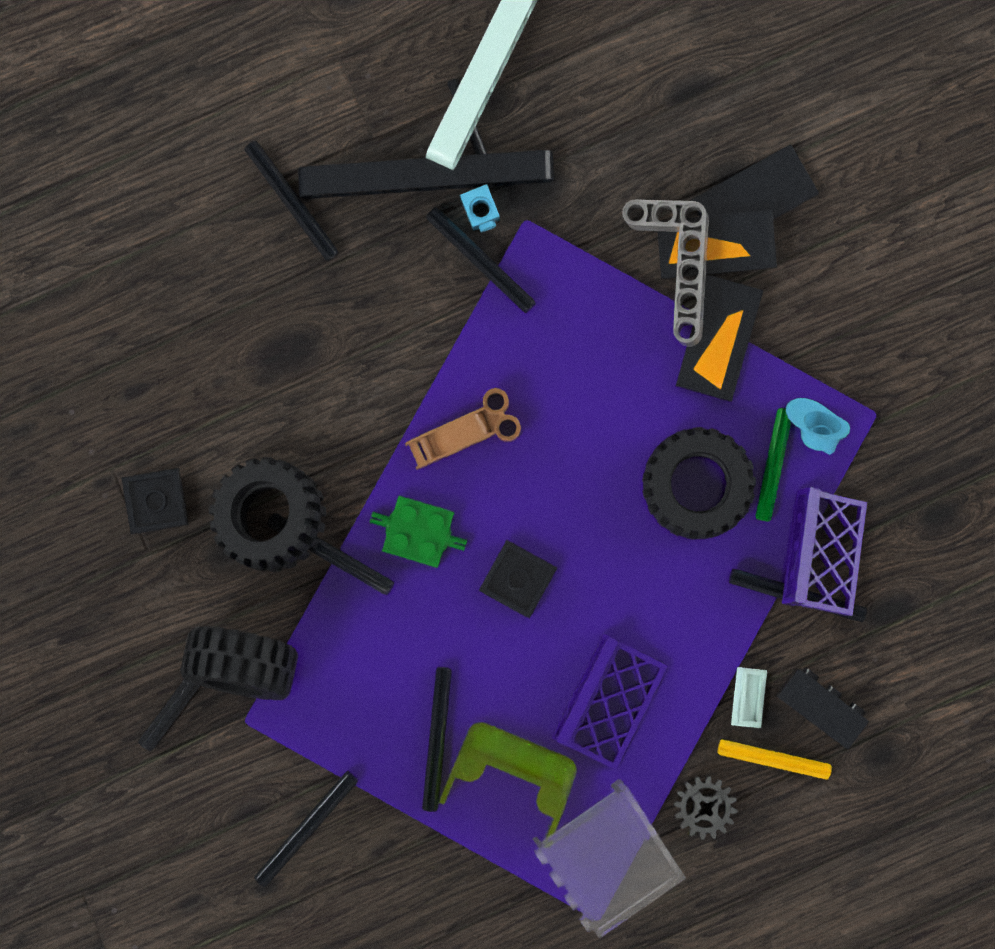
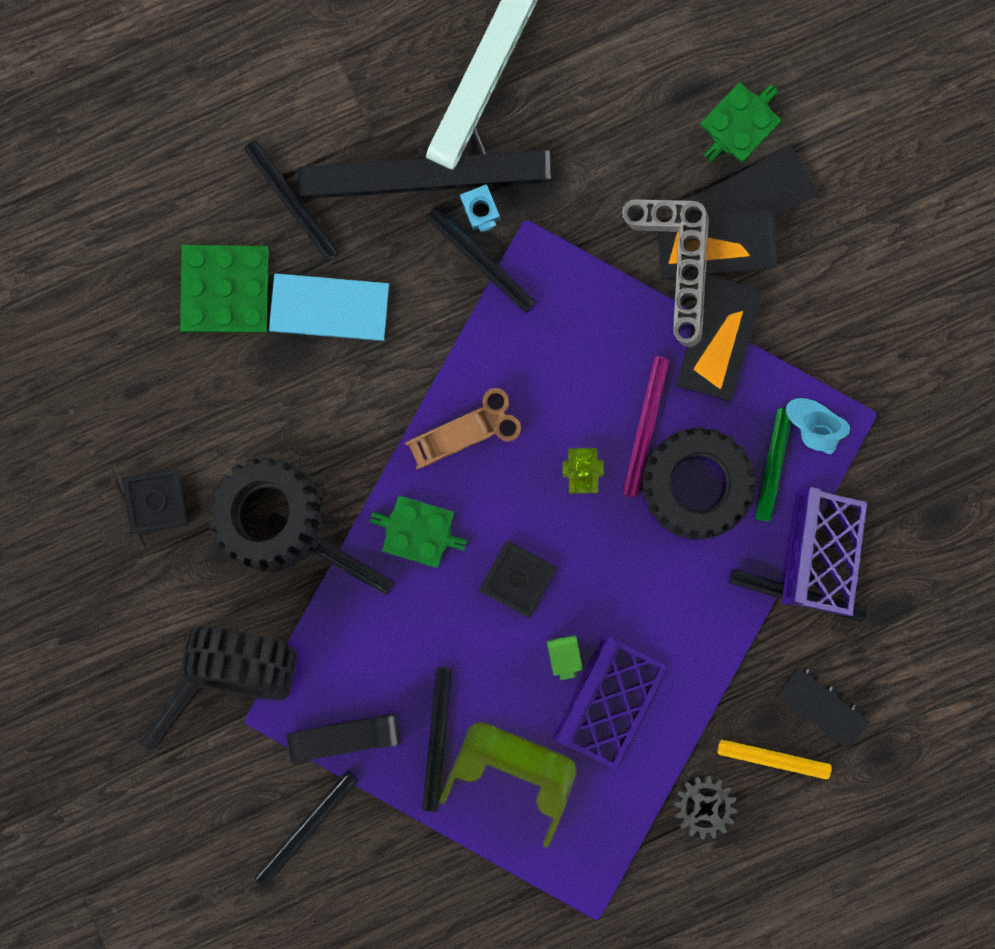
(224, 289): none -> green plate
(329, 307): none -> medium azure tile
(345, 738): none -> black beam
(564, 657): none -> bright green slope
(582, 470): none -> clear neon green brick
(609, 861): clear panel -> none
(646, 426): none -> magenta axle
(740, 123): none -> green plate
(749, 697): light aqua tile -> none

